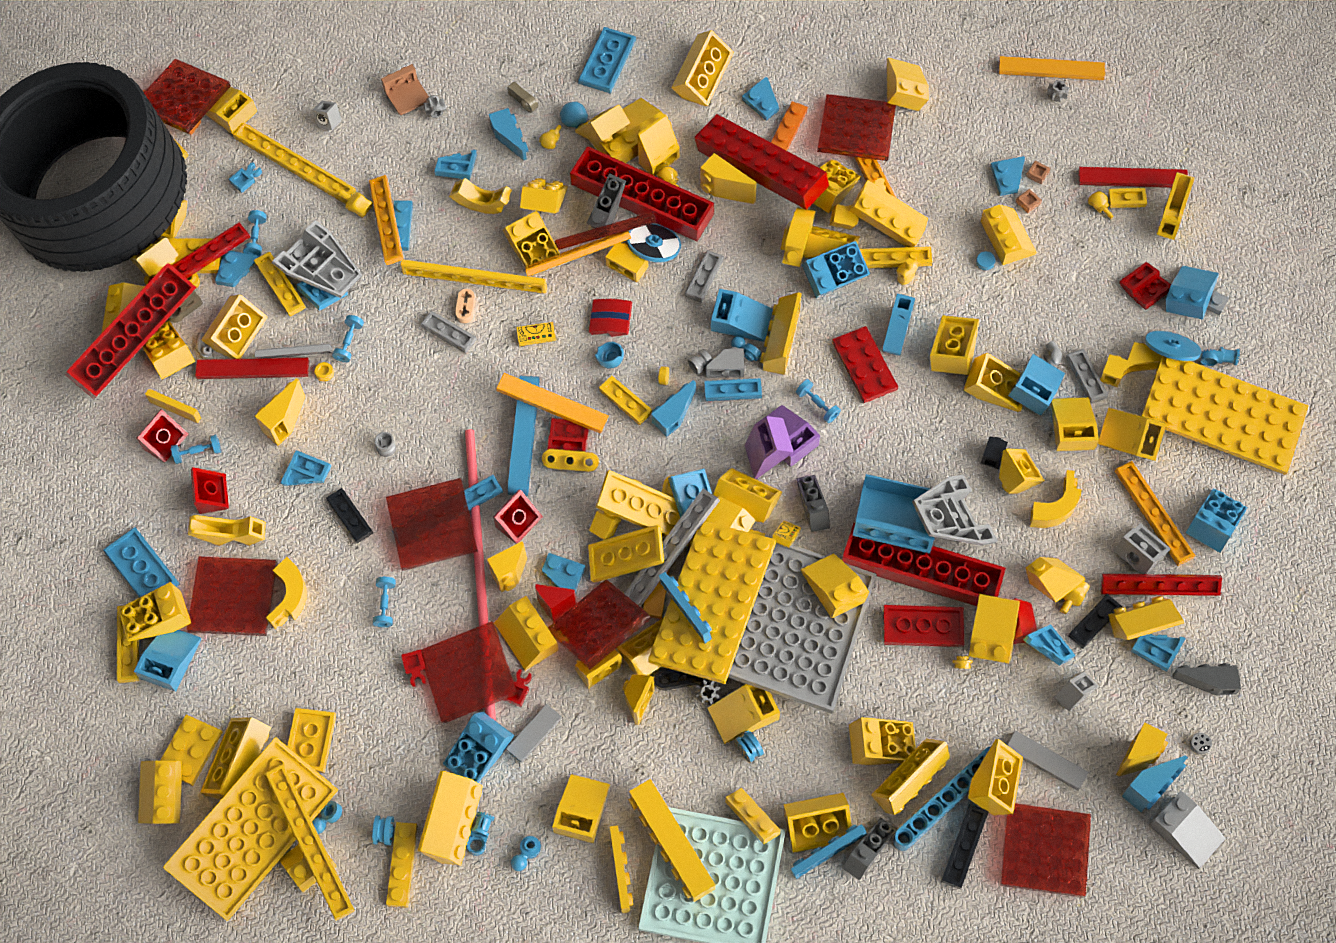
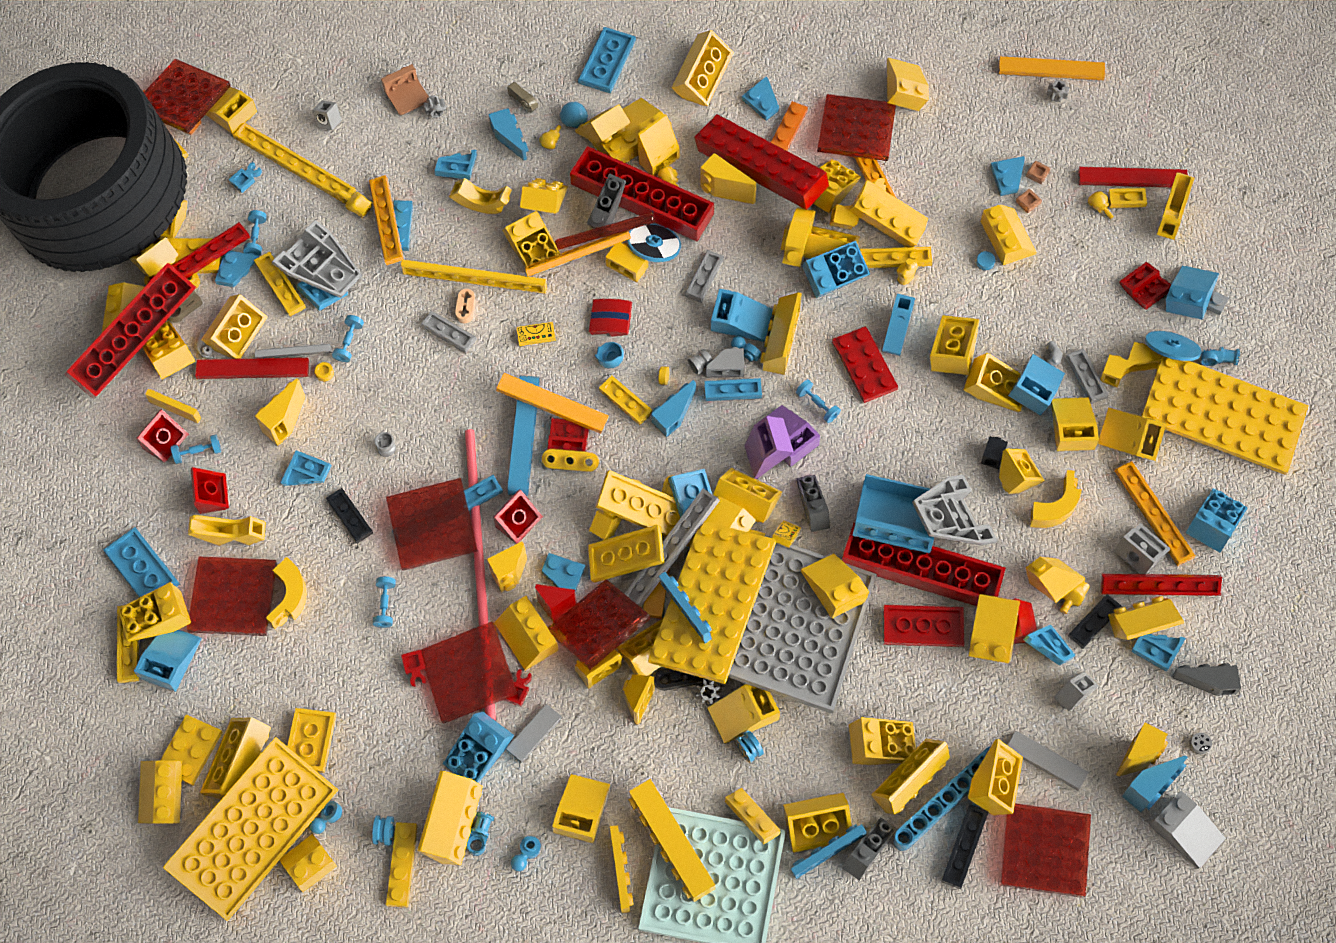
(309, 842): yellow tile -> none
(962, 662): yellow plate -> none

